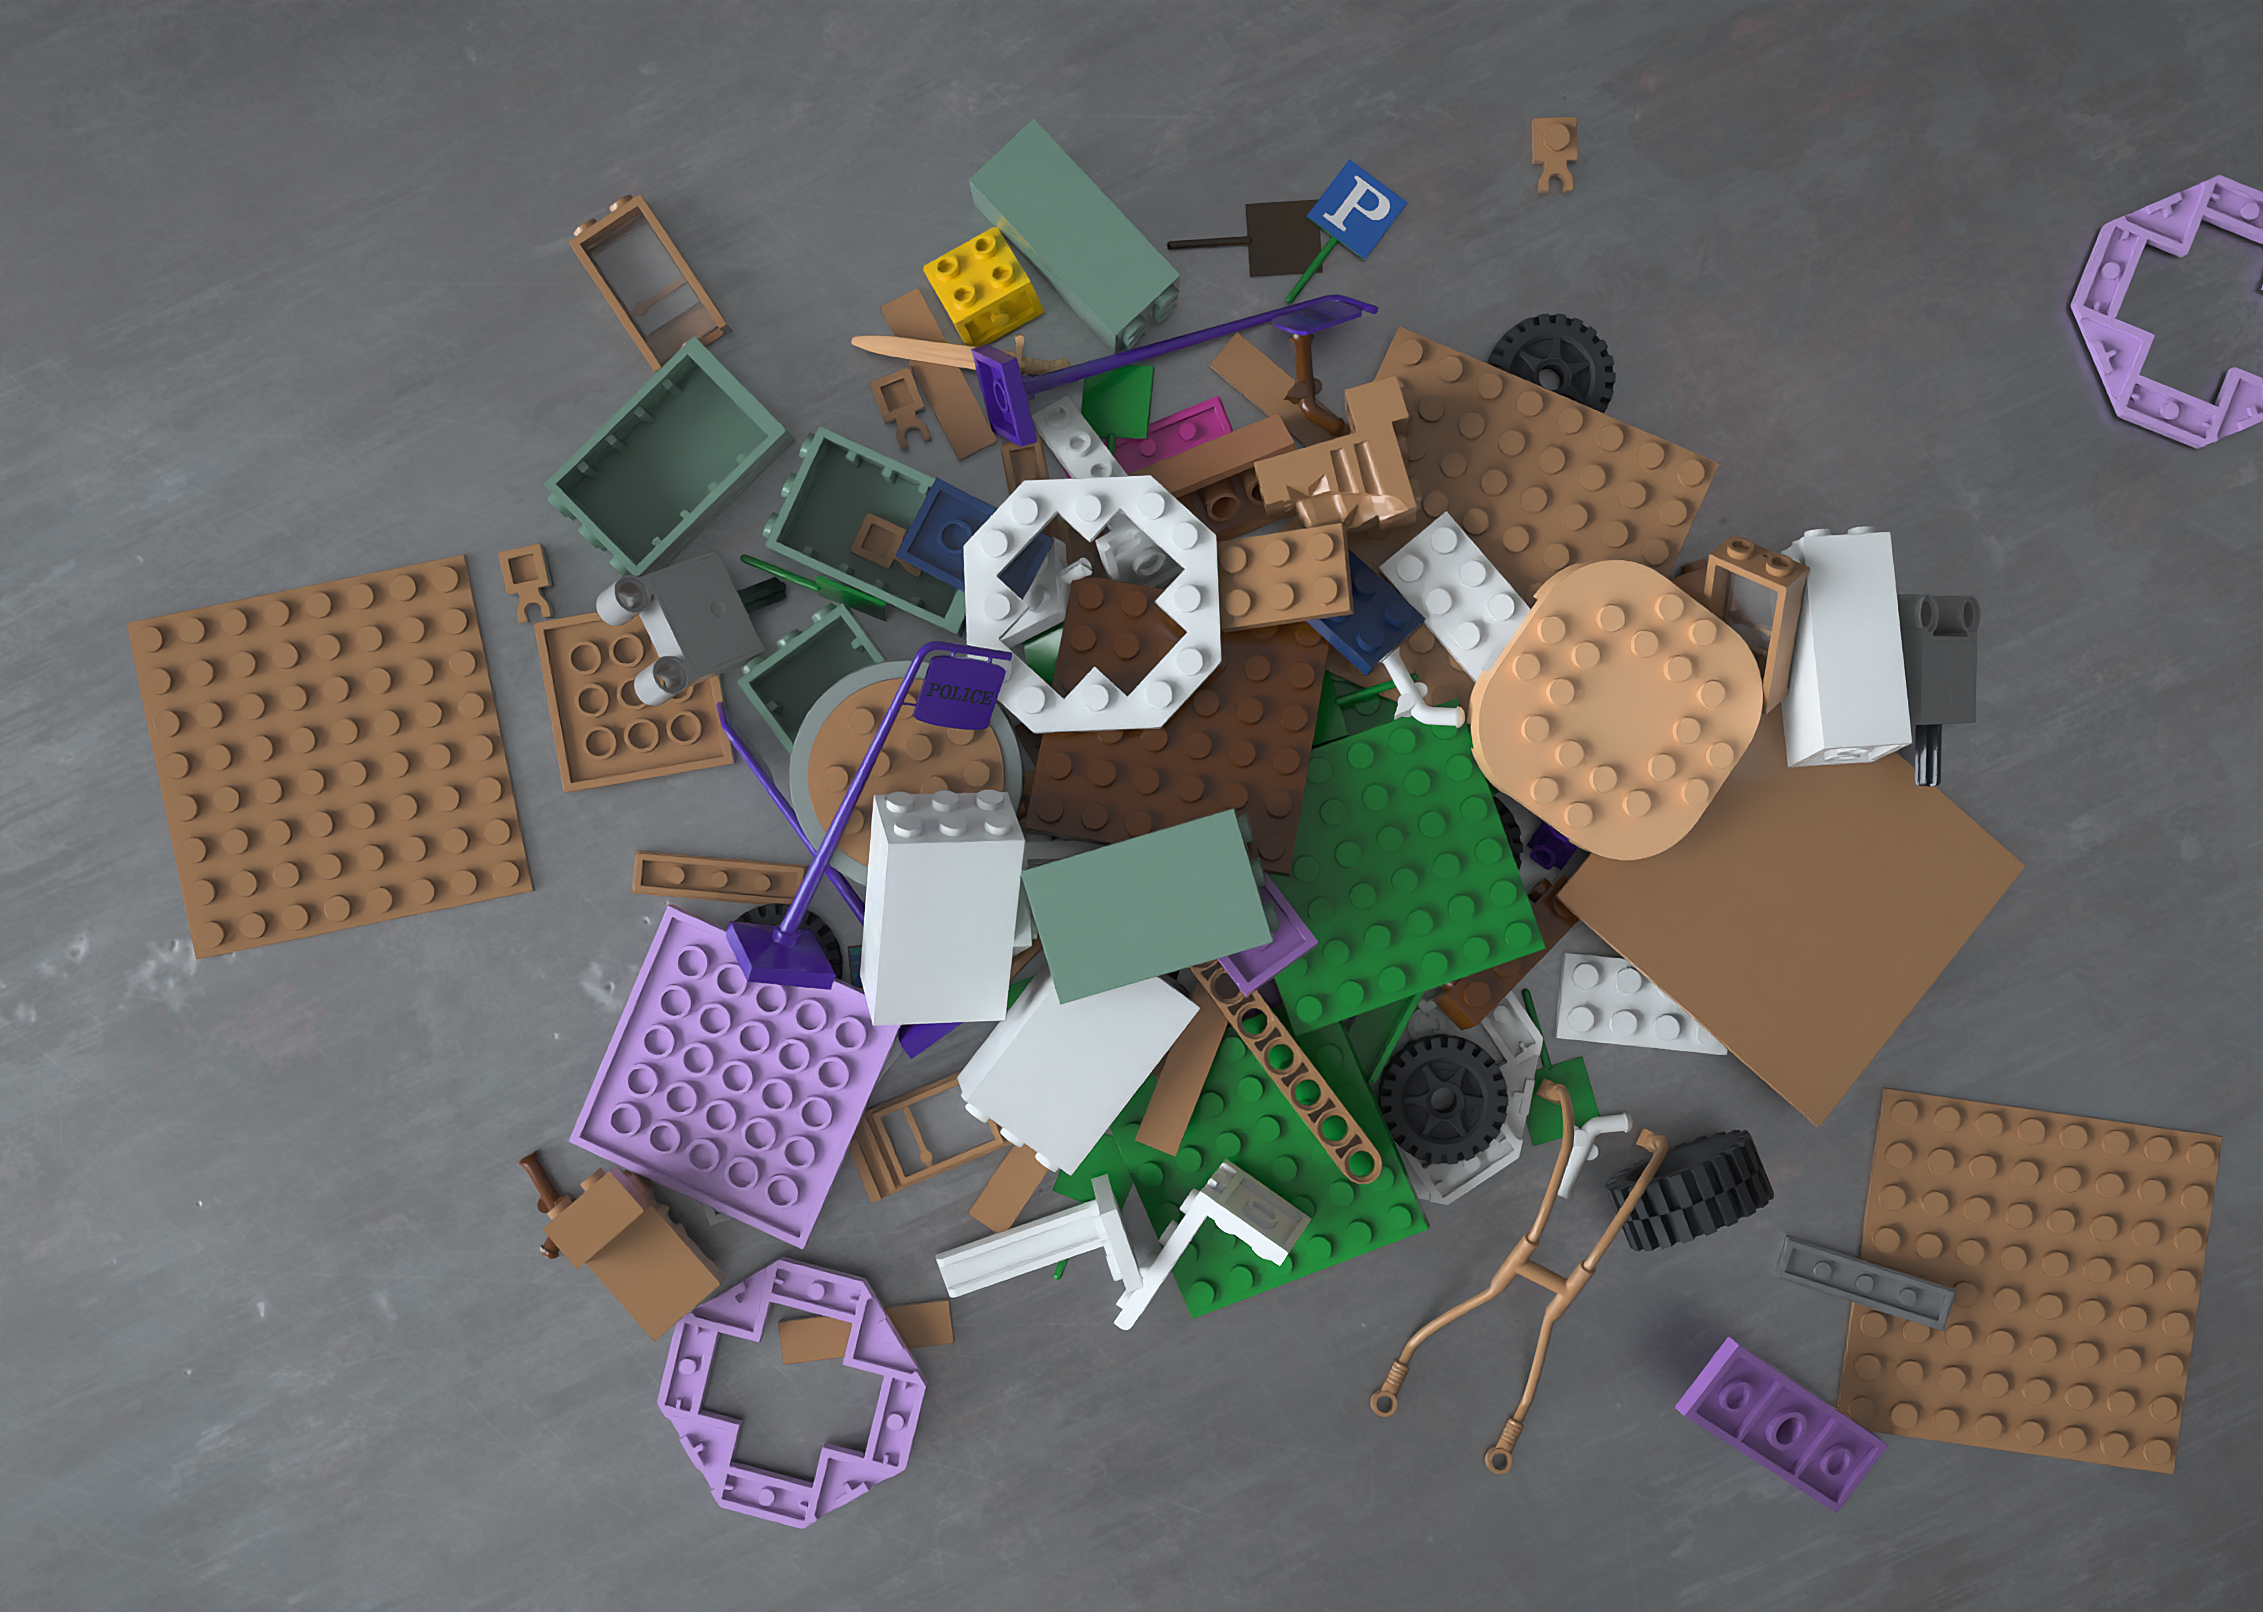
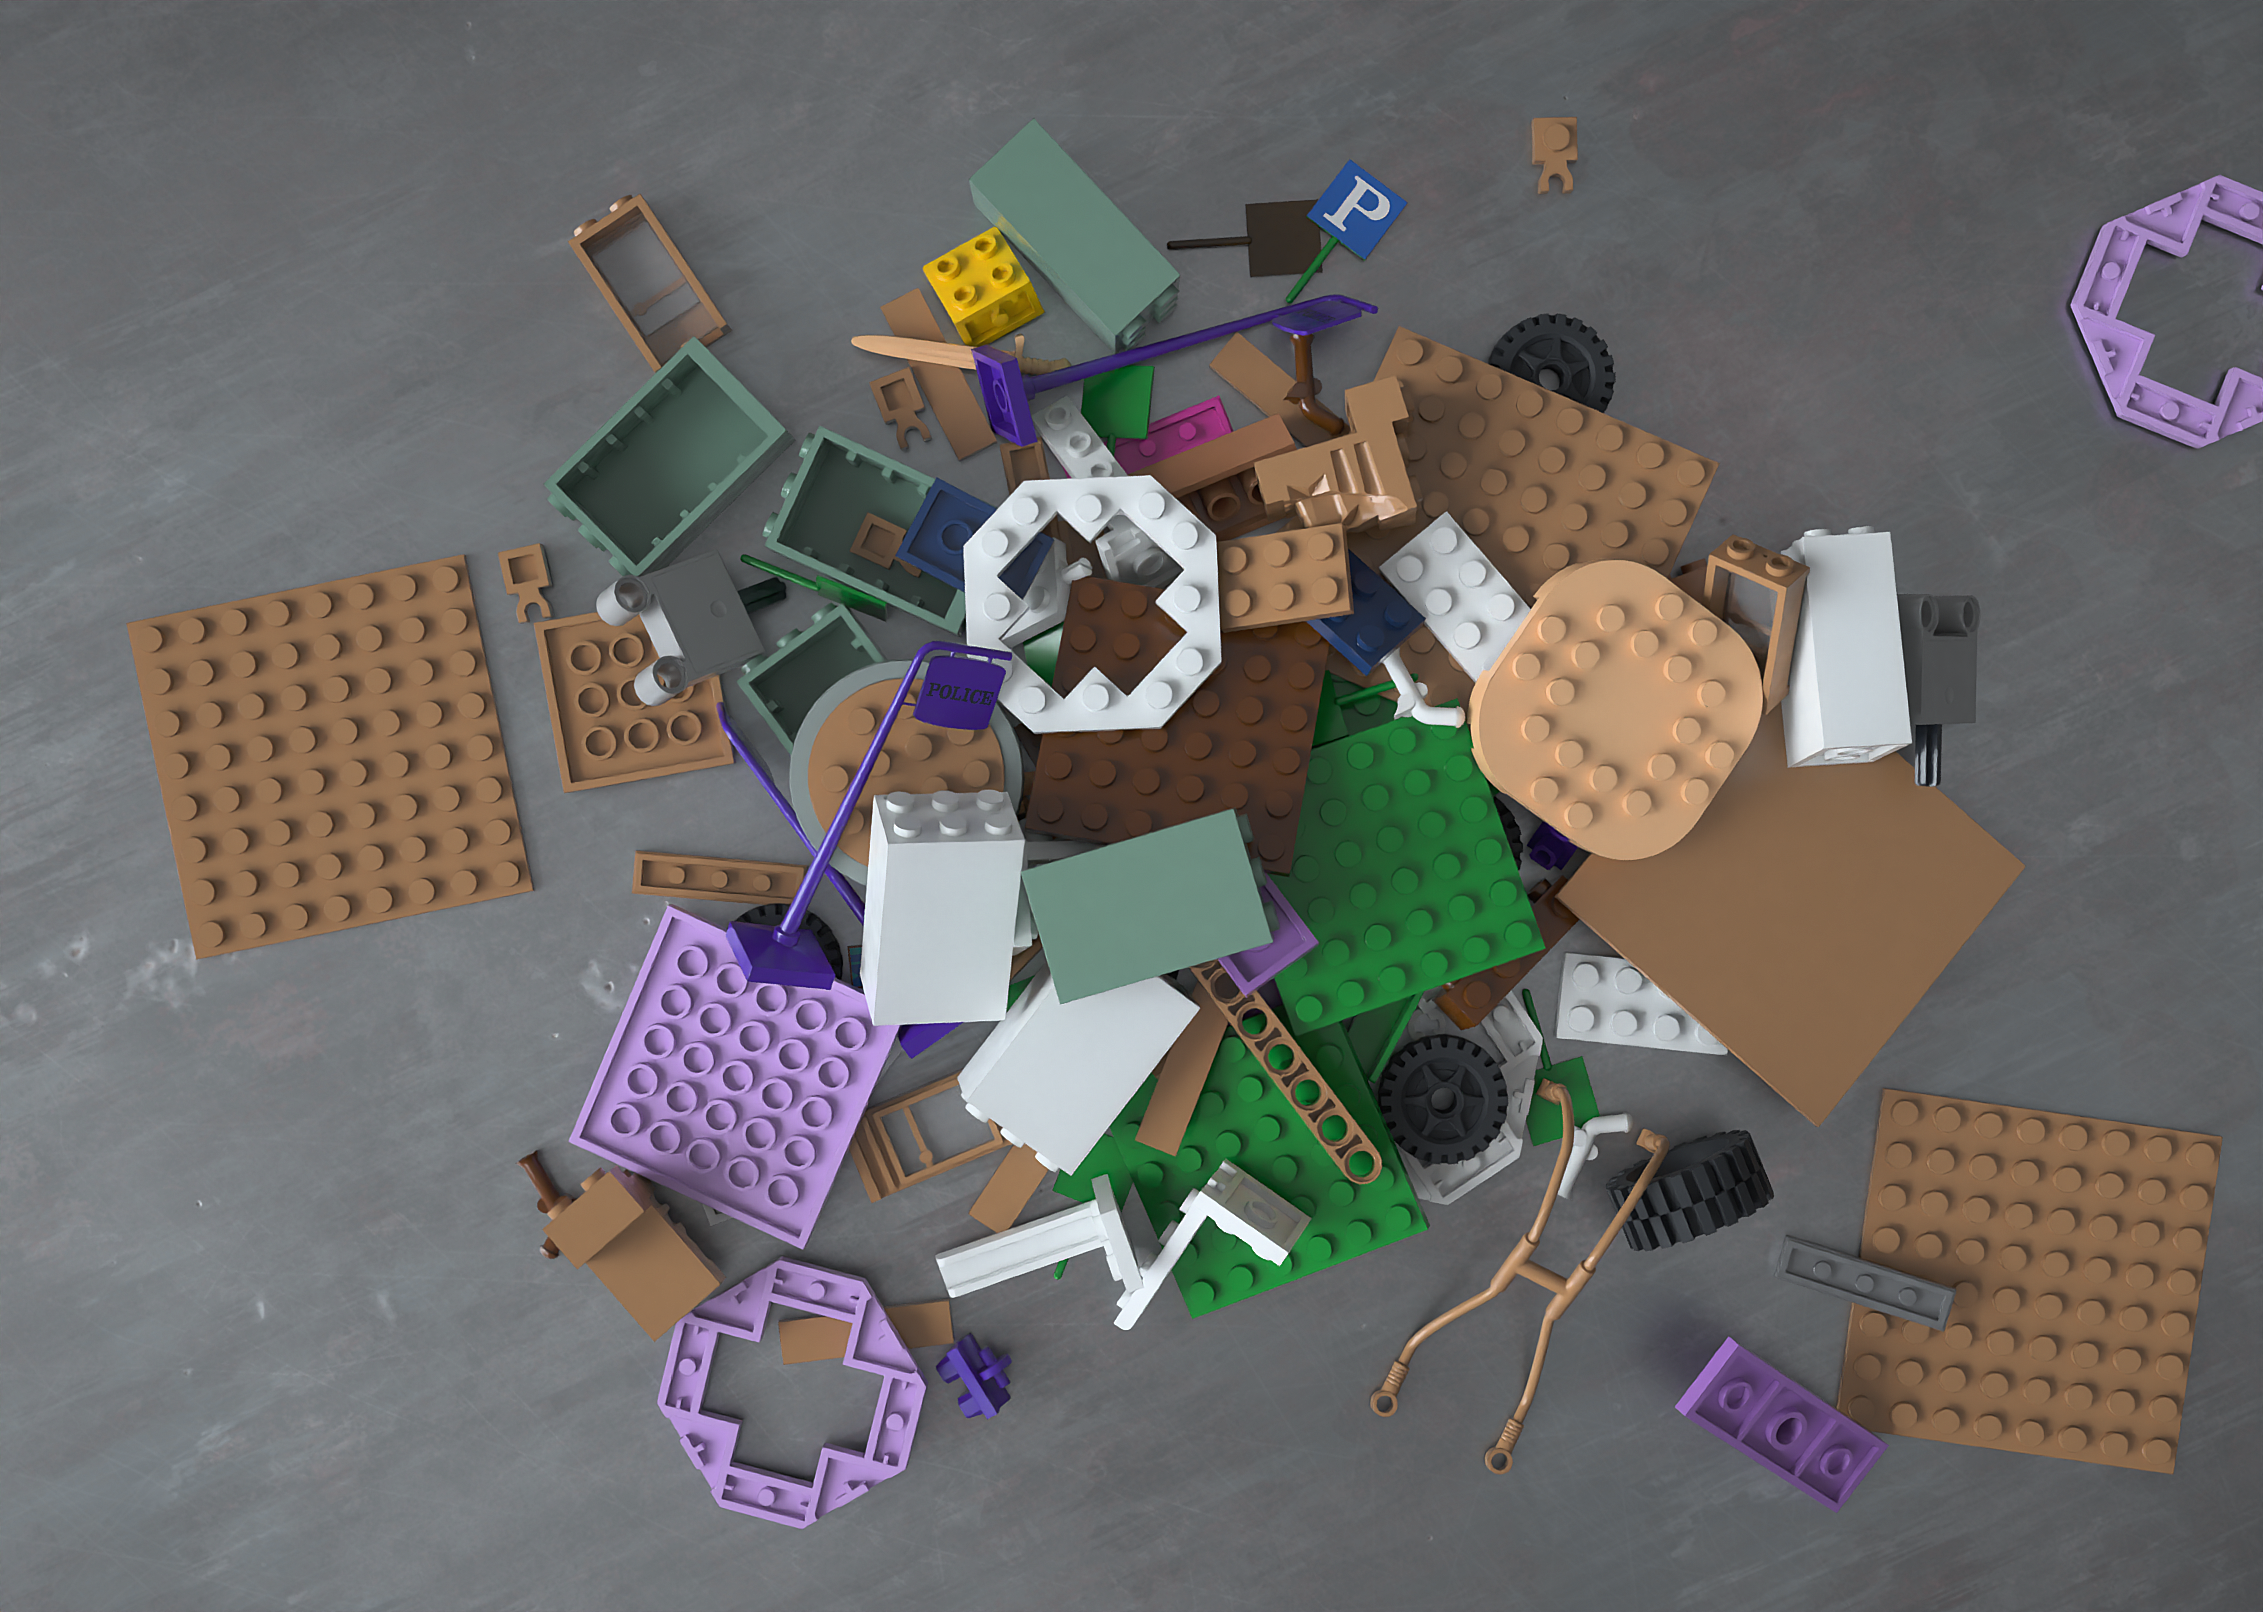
(981, 1374): none -> dark purple hips

